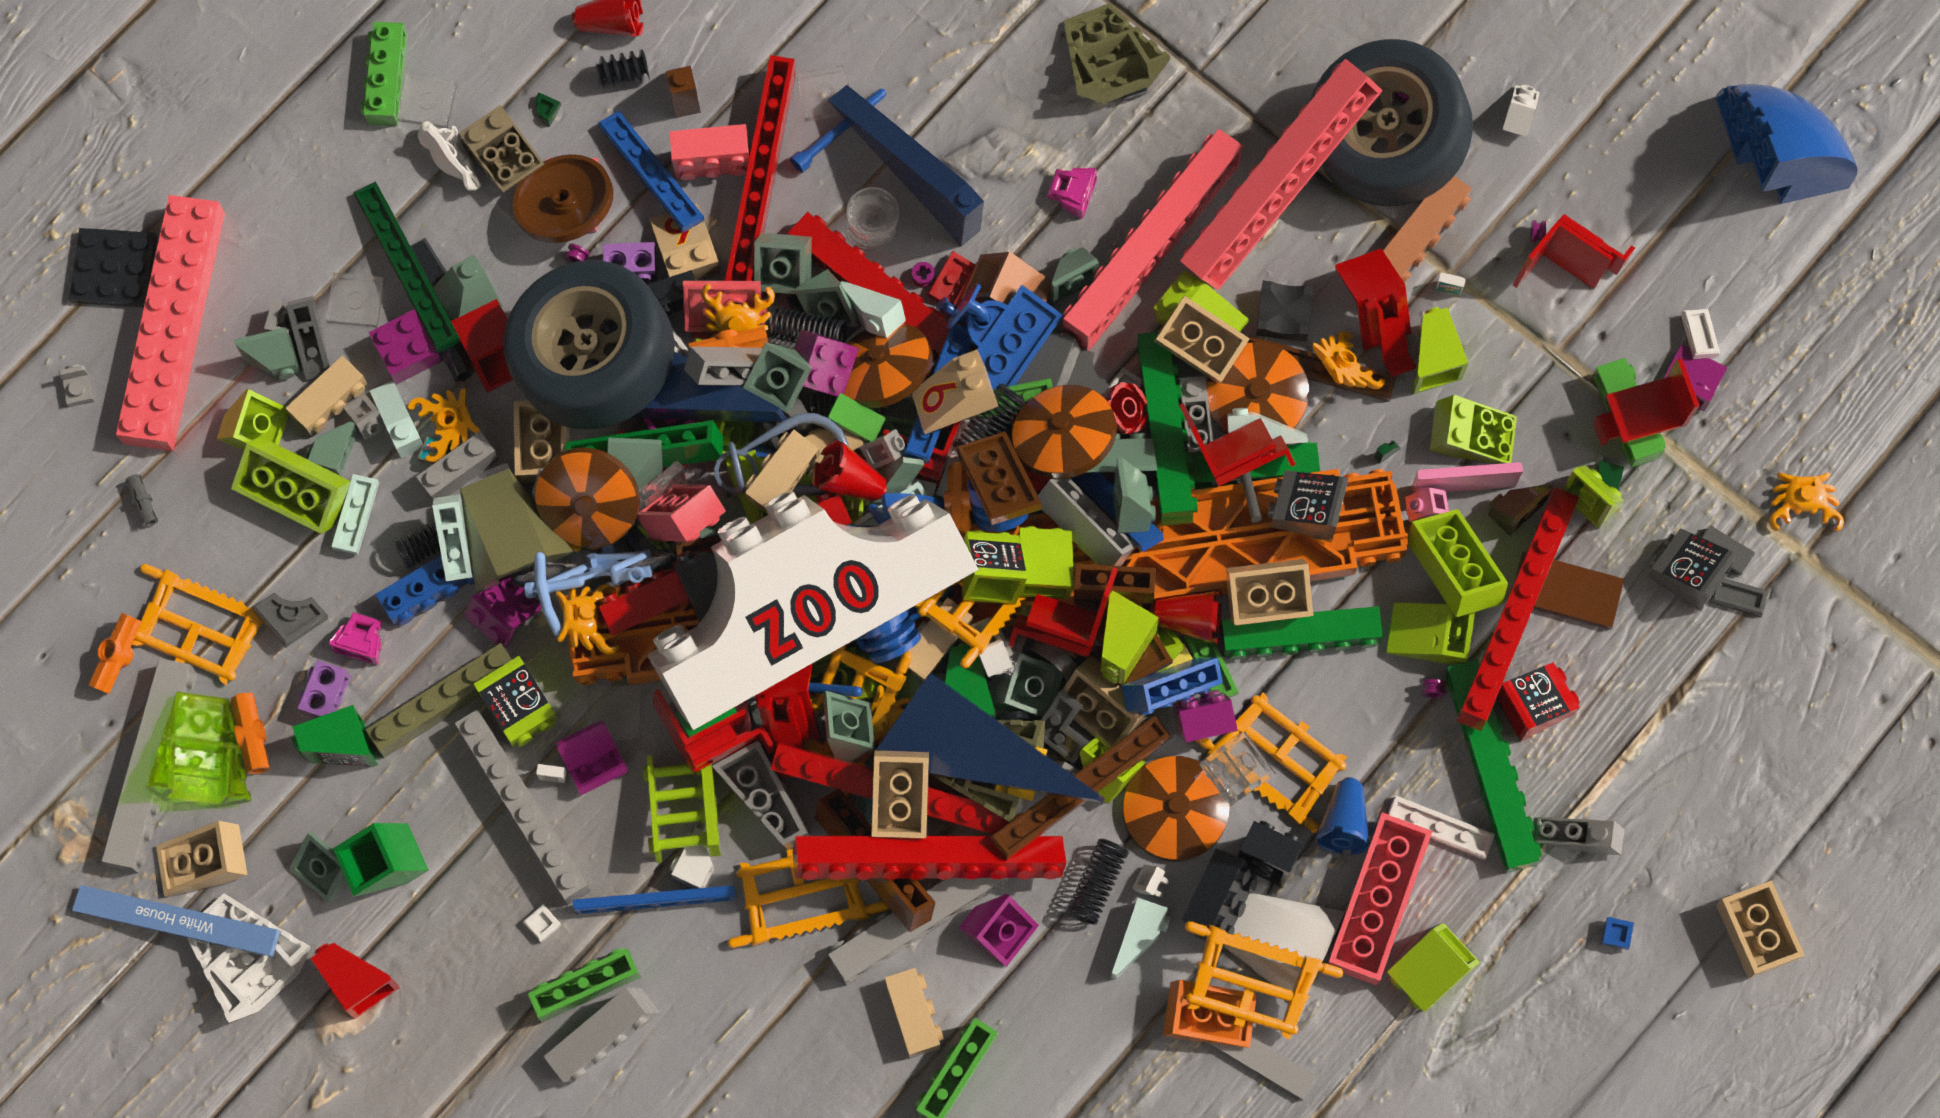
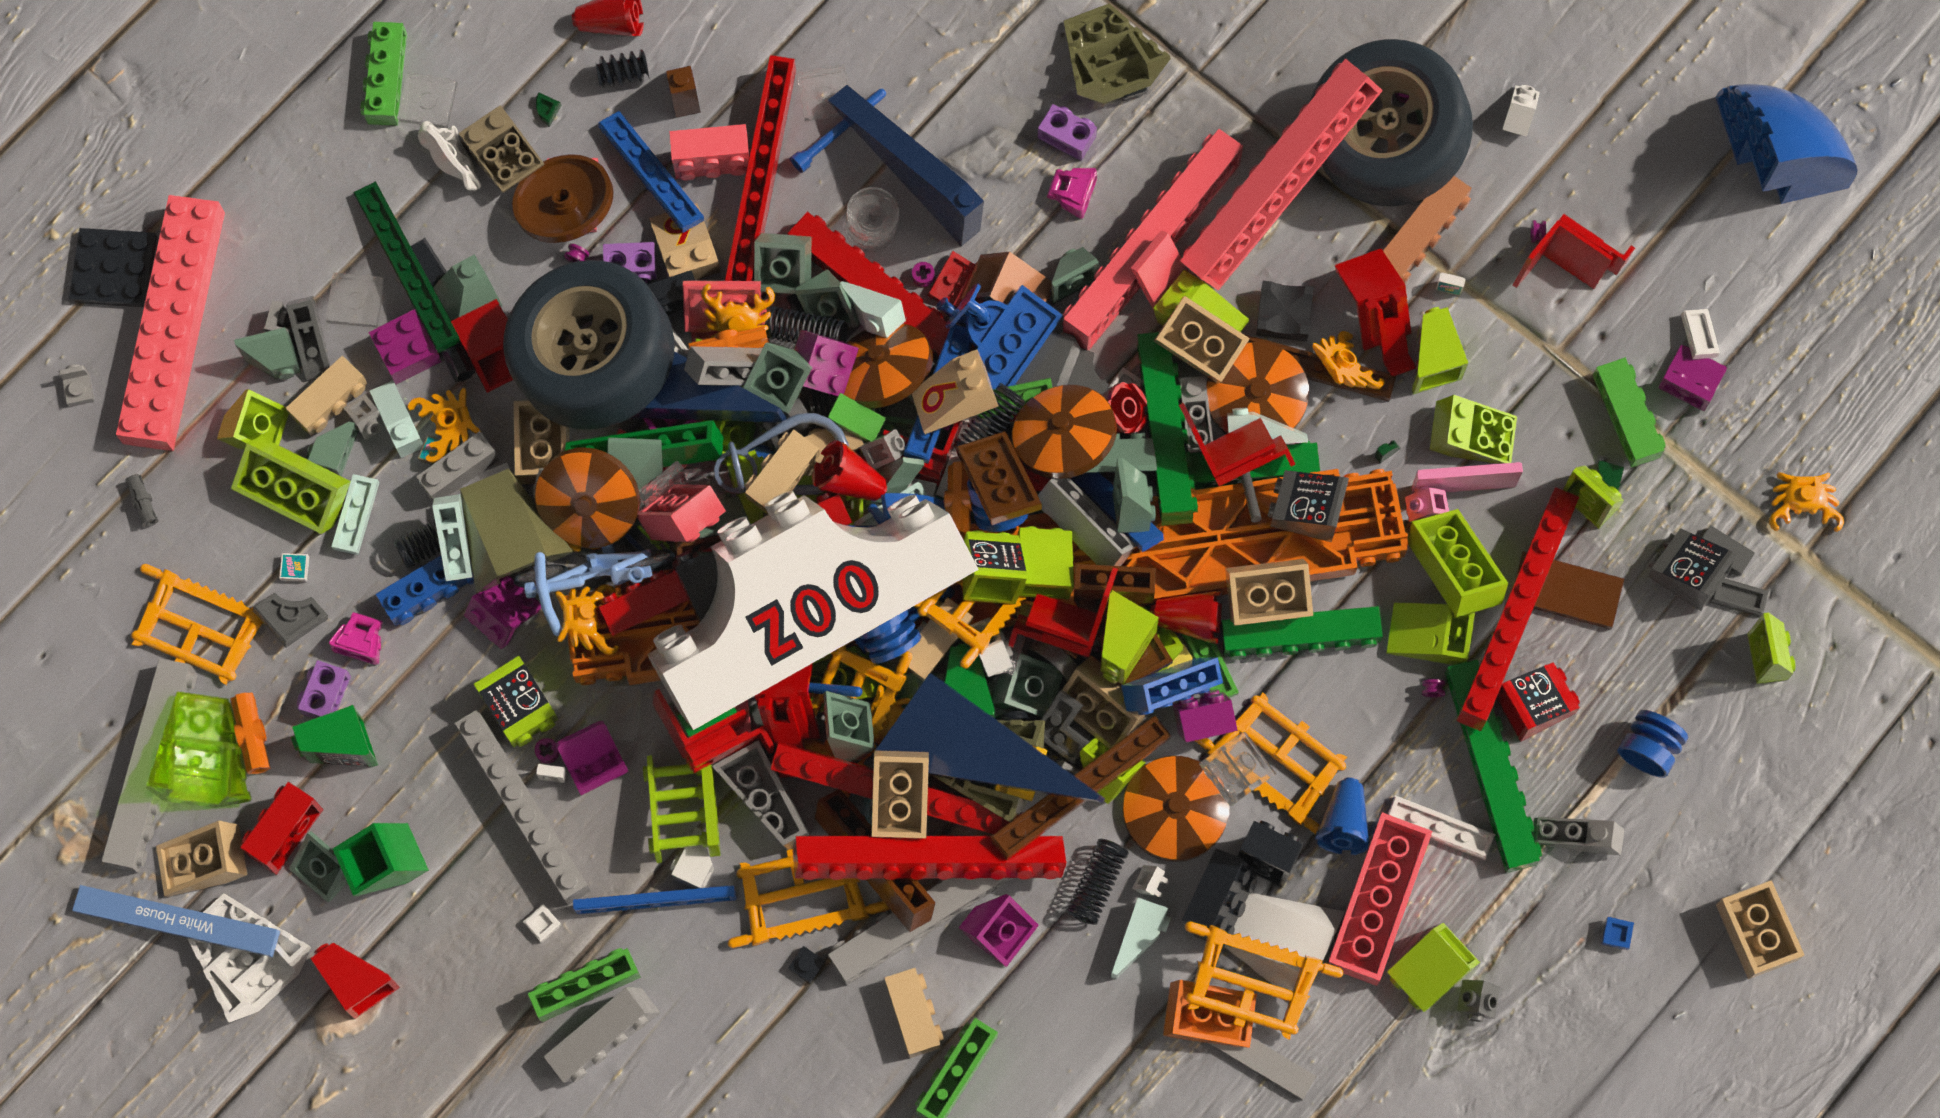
(115, 653): orange piece -> none
(281, 827): none -> red brick
(294, 567): none -> tile
(435, 703): olive brick -> none
(545, 742): none -> magenta bush
(806, 965): none -> black plate
(1063, 137): none -> medium lavender brick
(1158, 267): none -> coral tile
(1478, 1000): none -> dark grey brick
(1518, 506): dark brown slope -> none
(1649, 408): red piece -> none
(1652, 743): none -> blue wheel
(1770, 650): none -> lime slope

